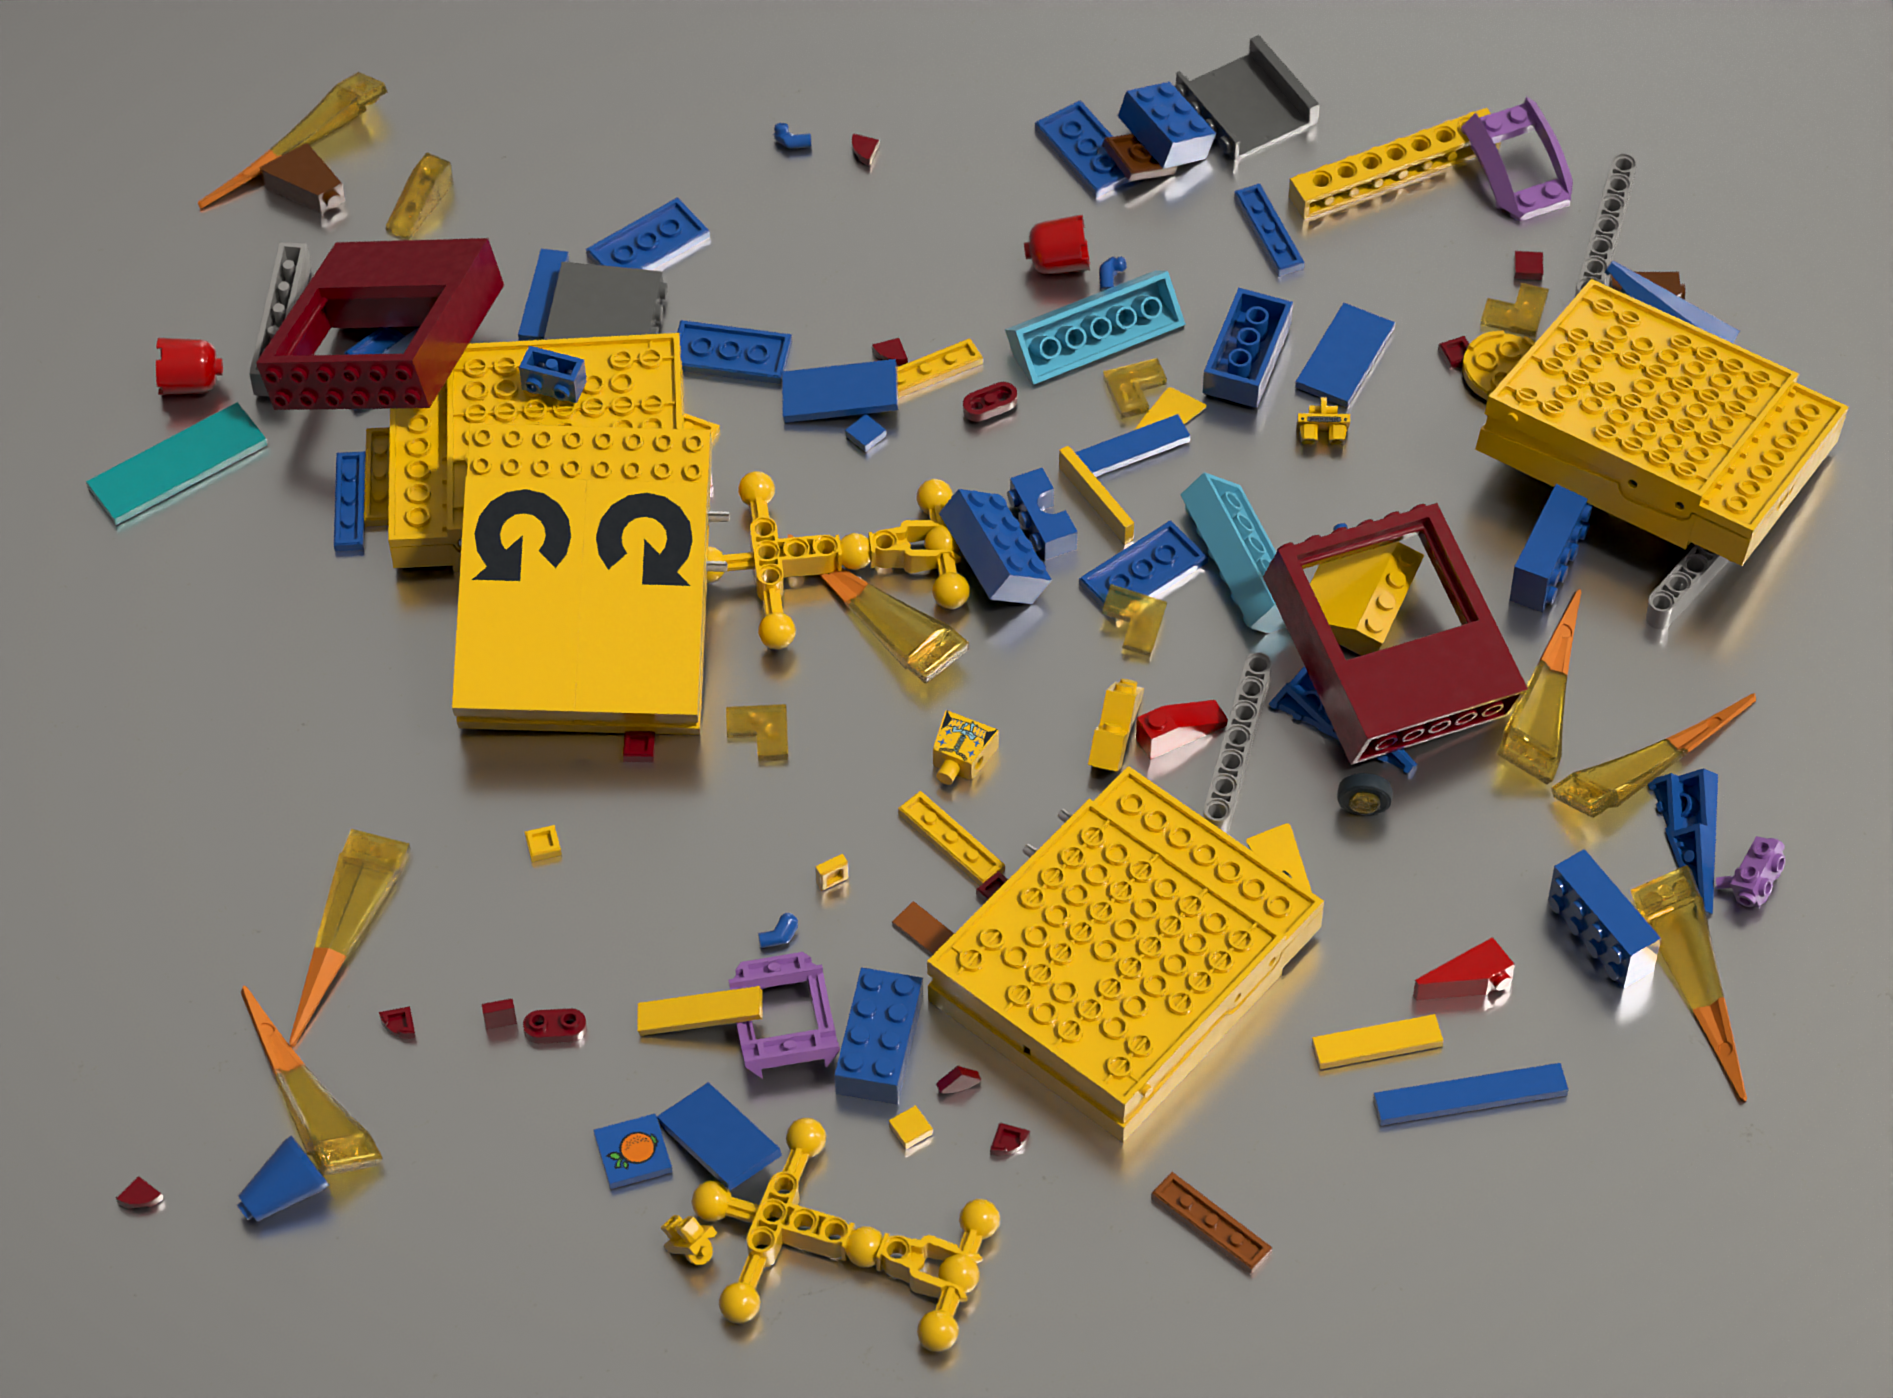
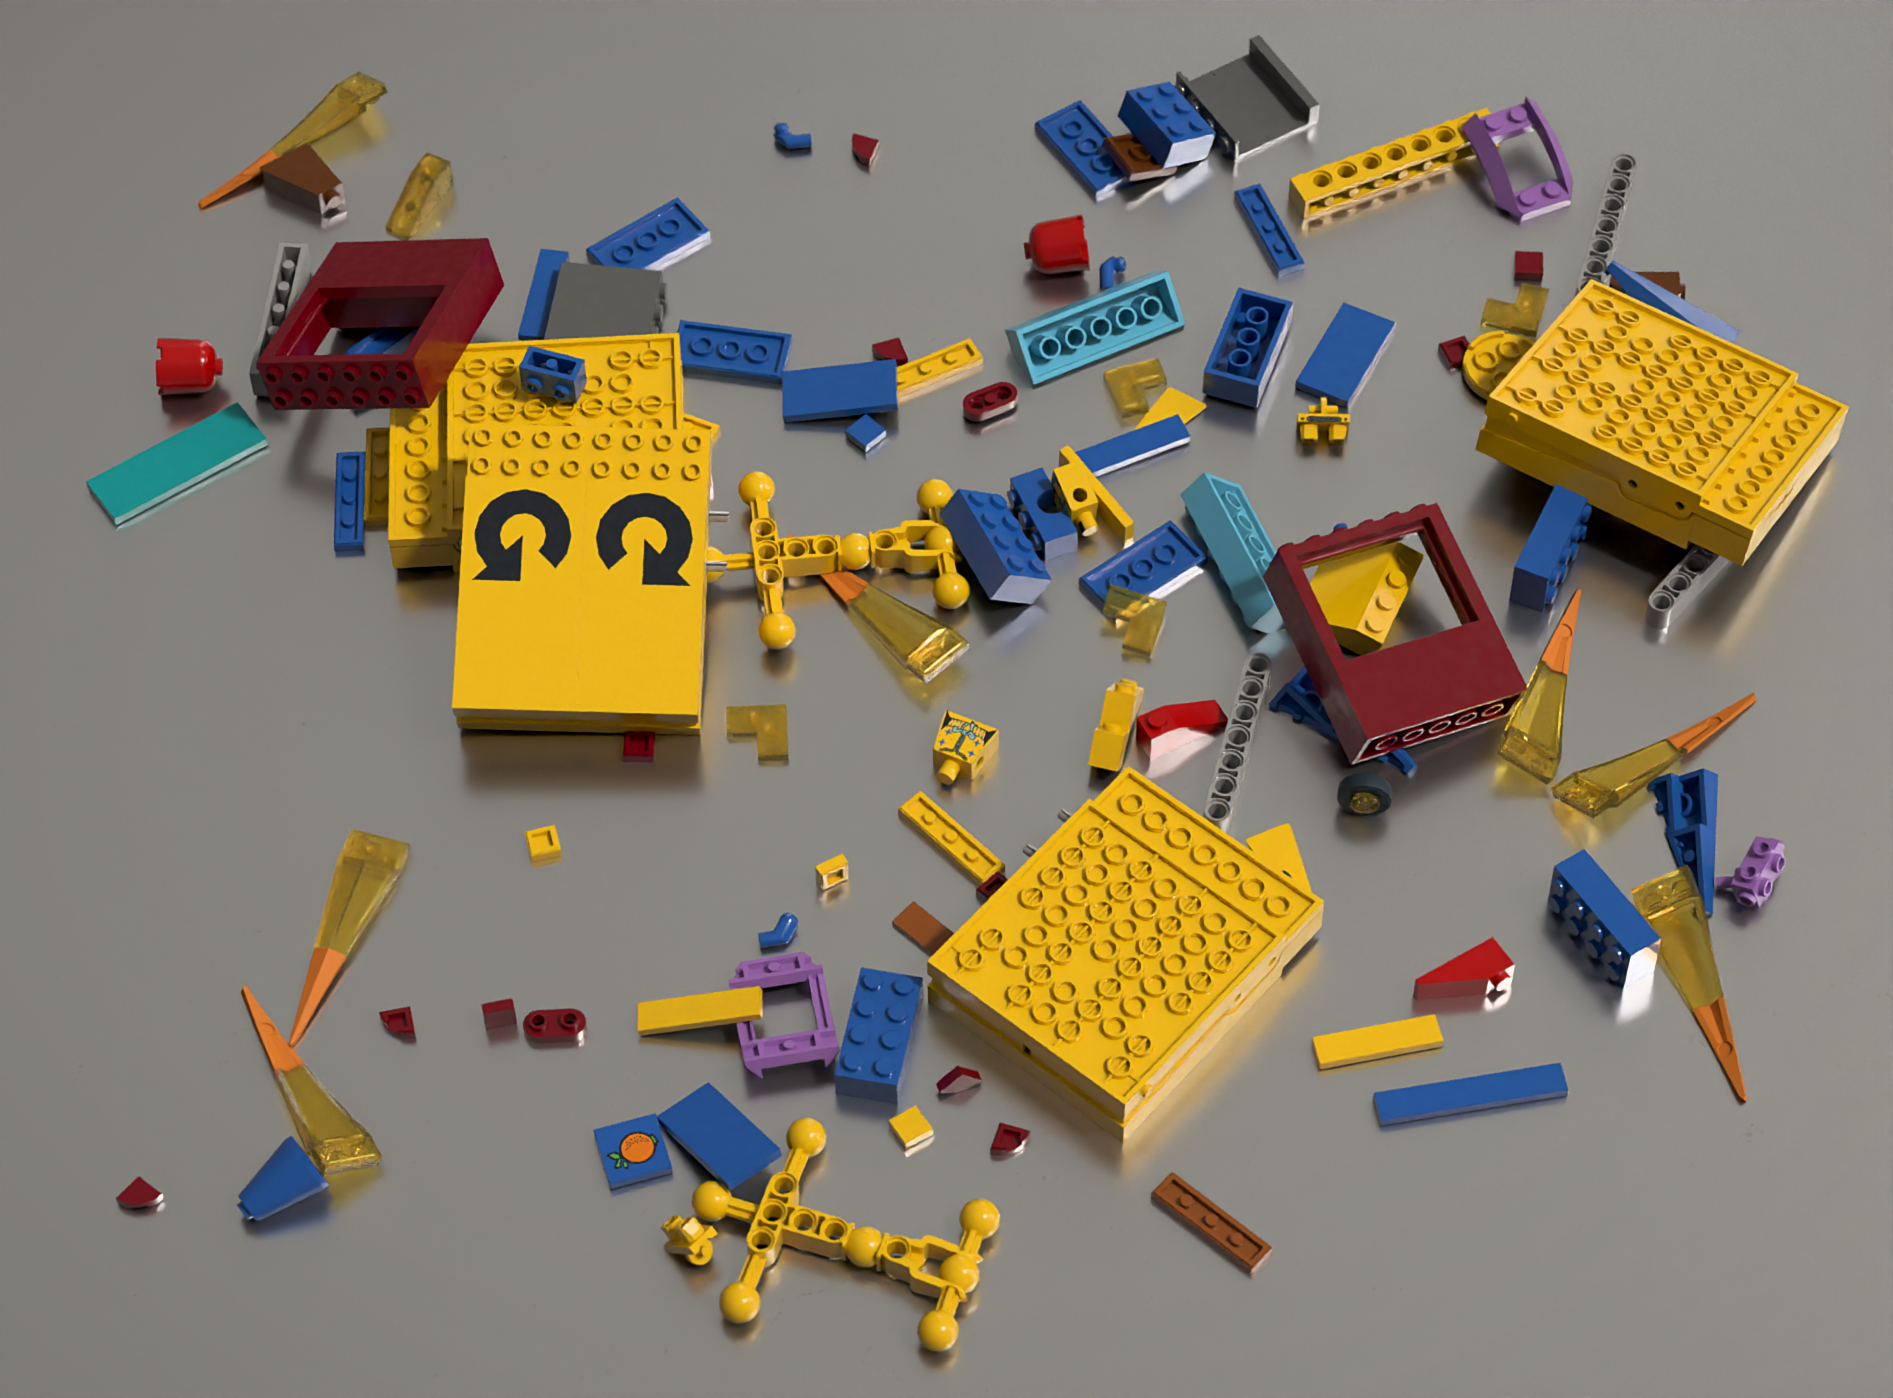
(1076, 496): none -> yellow torso

